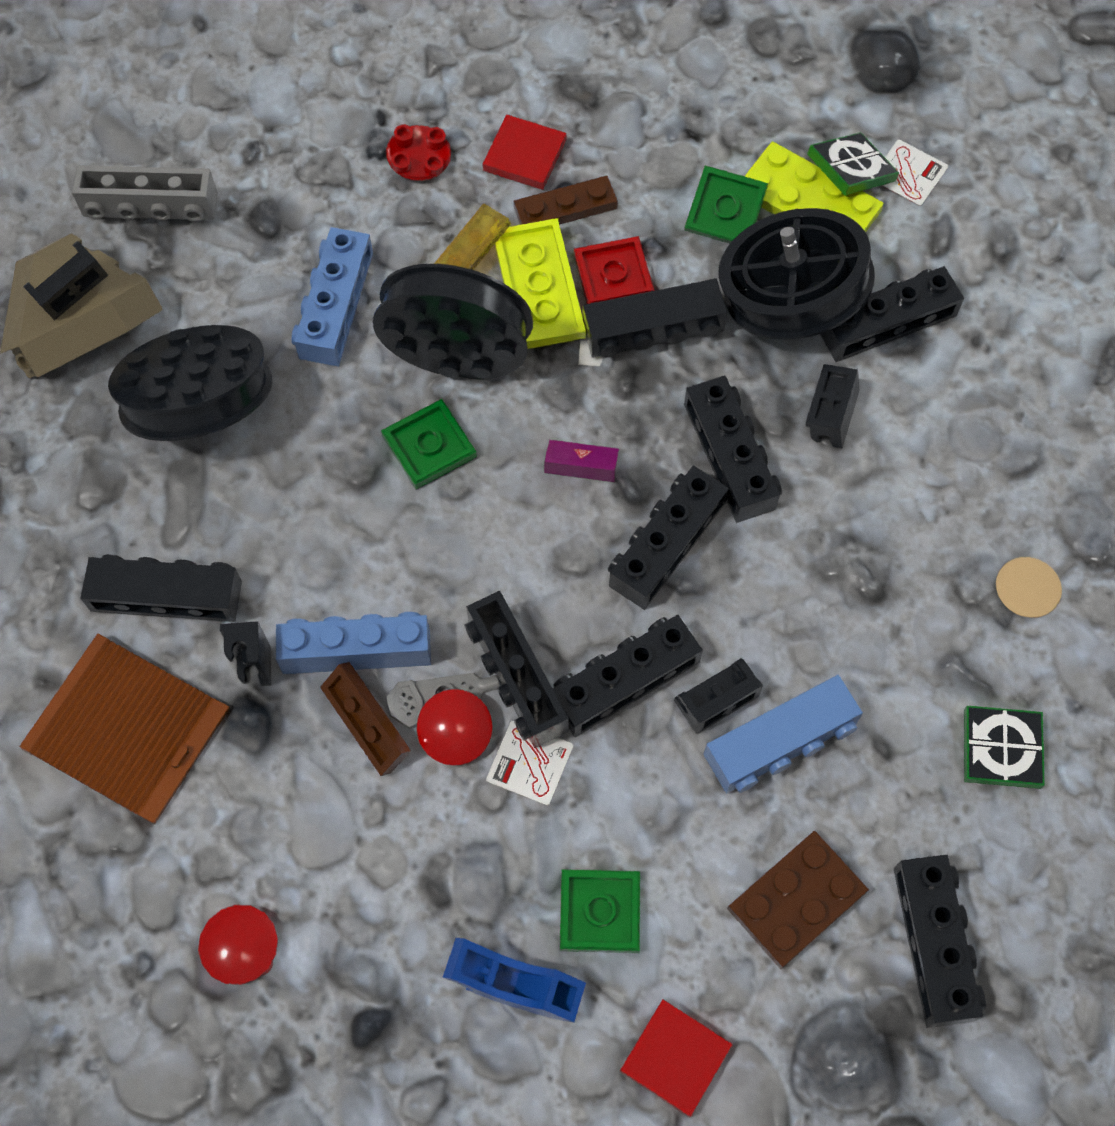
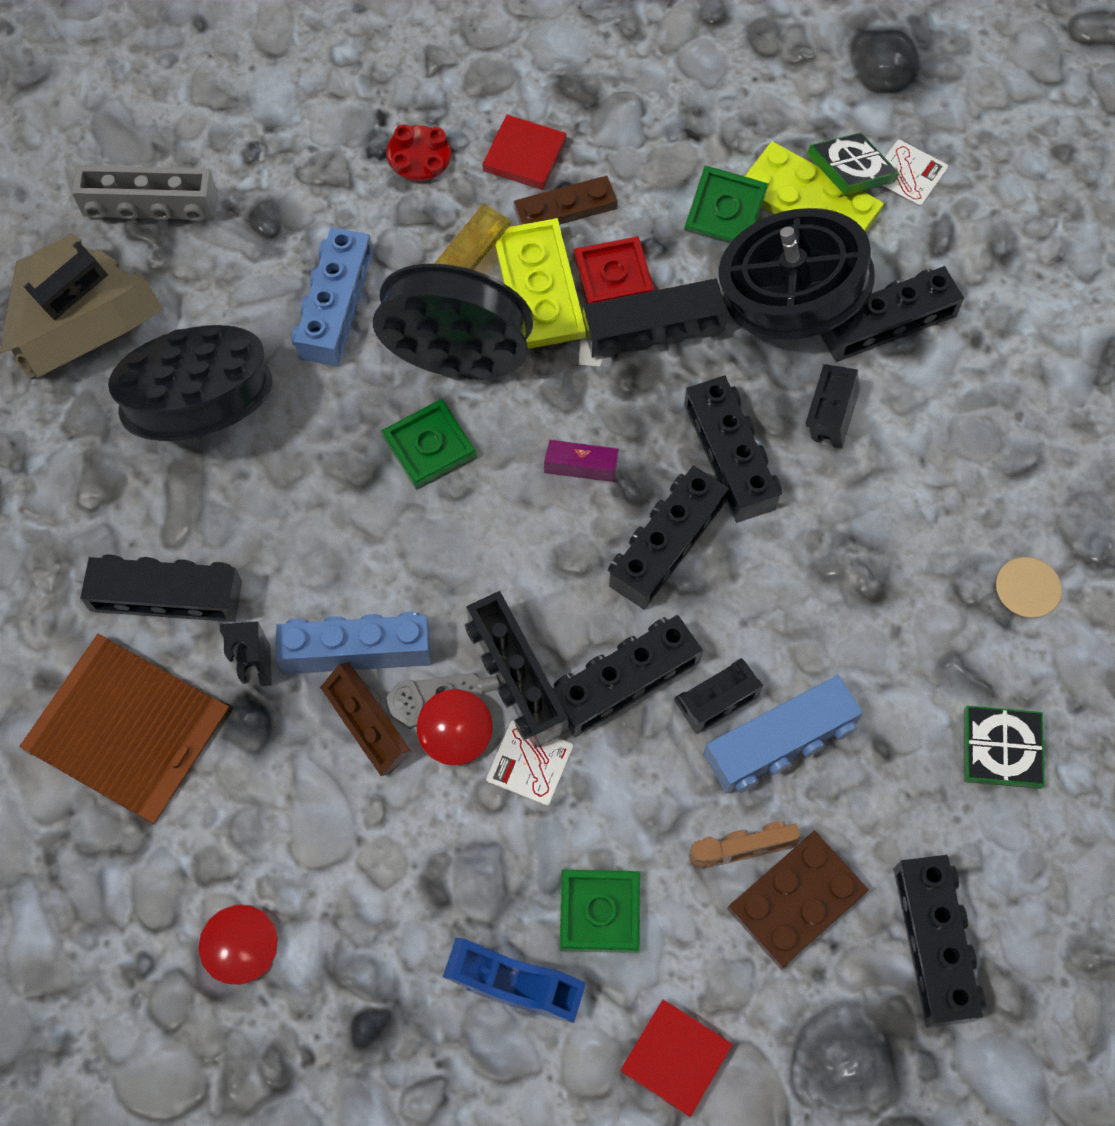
(742, 846): none -> medium nougat hinge

